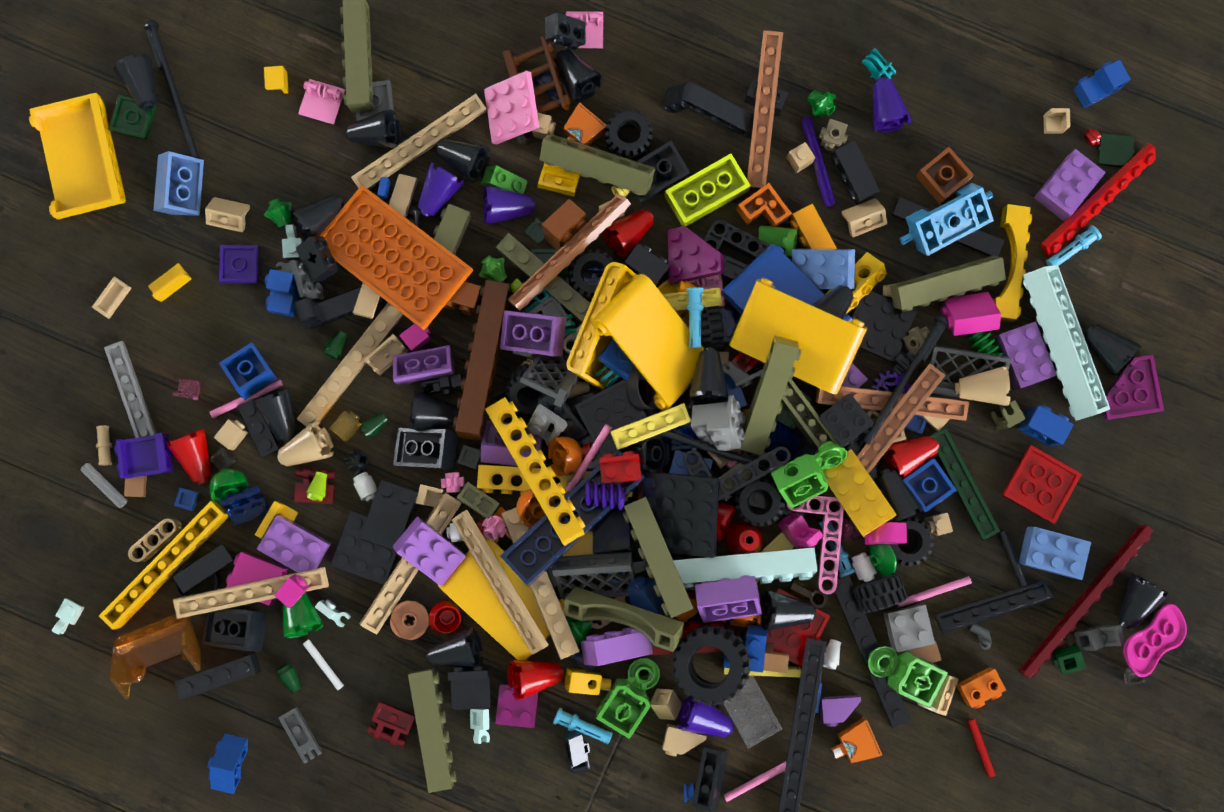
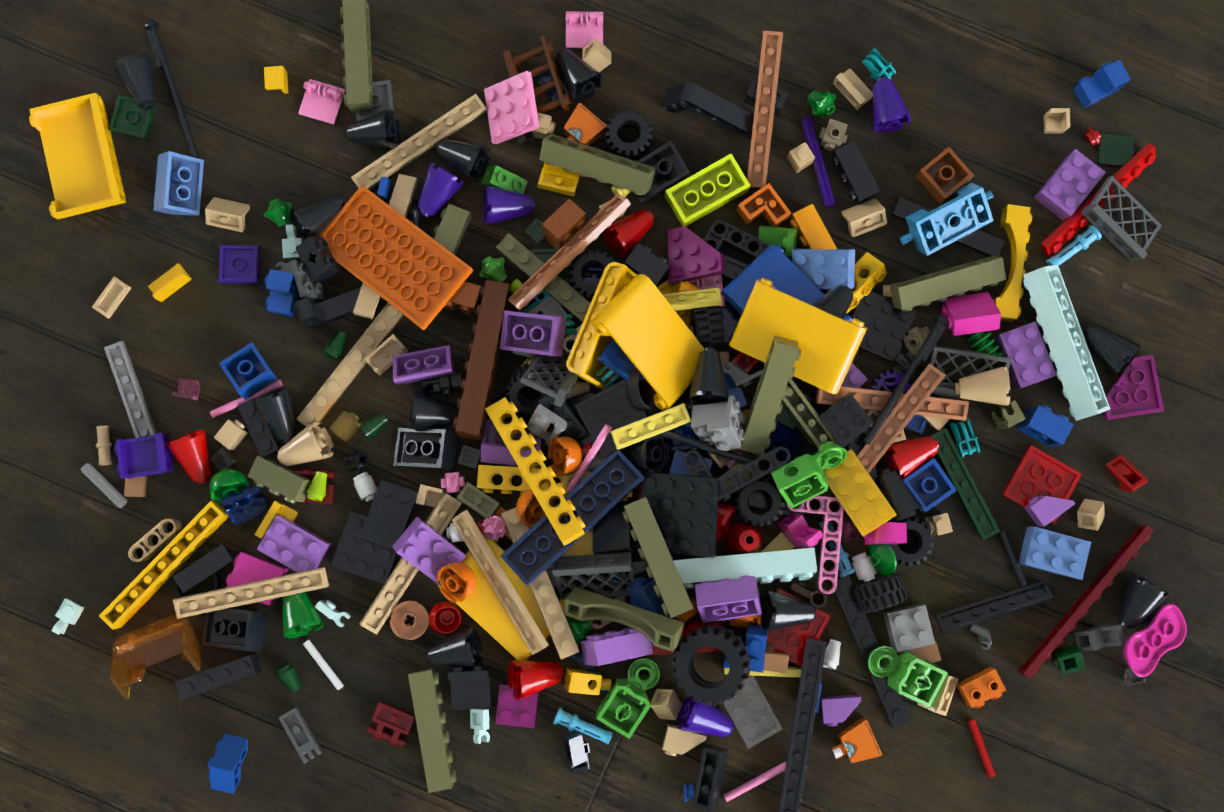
(187, 499): blue tile -> none
(279, 479): none -> olive brick
(292, 590): dark pink brick -> none
(415, 337): dark pink brick -> none
(457, 581): none -> orange cylinder
(565, 31): black brick -> none
(596, 55): none -> tan panel
(604, 495): dark purple piece -> none
(620, 468): red bracket -> none
(695, 307): medium azure pin -> none
(853, 88): none -> tan panel
(935, 591): bright pink bar -> none
(963, 434): none -> teal arm
(1046, 508): none -> medium lavender slope
(1091, 514): none -> tan panel
(1114, 230): none -> dark grey fence
(1126, 474): none -> red slope

